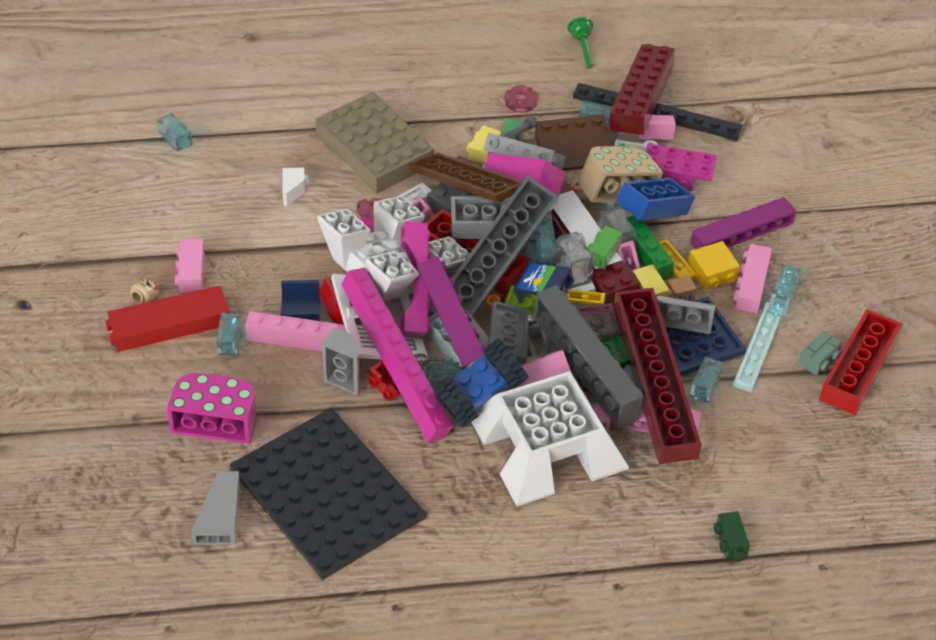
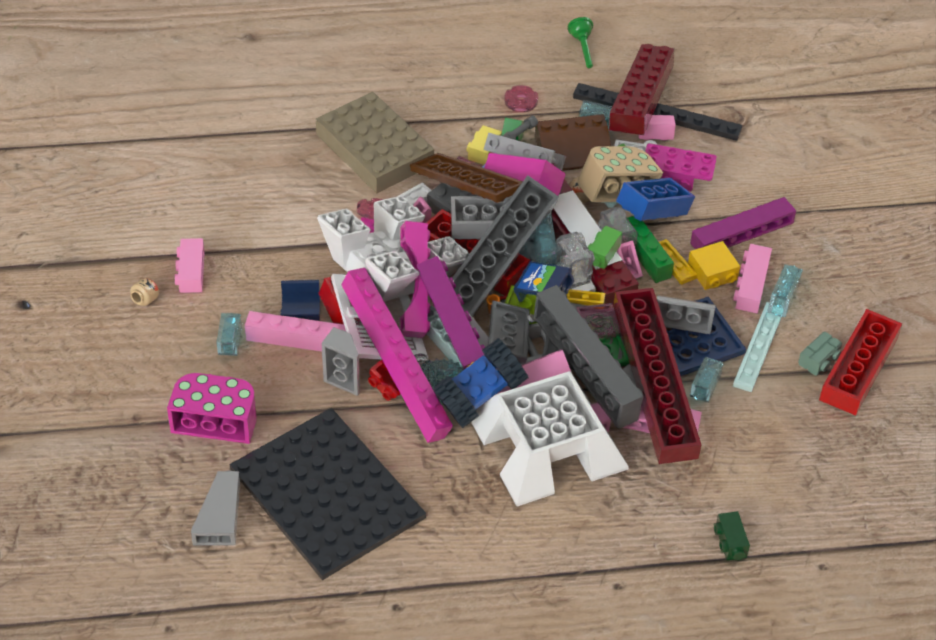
(166, 318): red brick -> none
(174, 132): clear light blue brick -> none
(293, 184): white slope -> none
(650, 278): light yellow brick -> none
(682, 288): nougat brick -> none

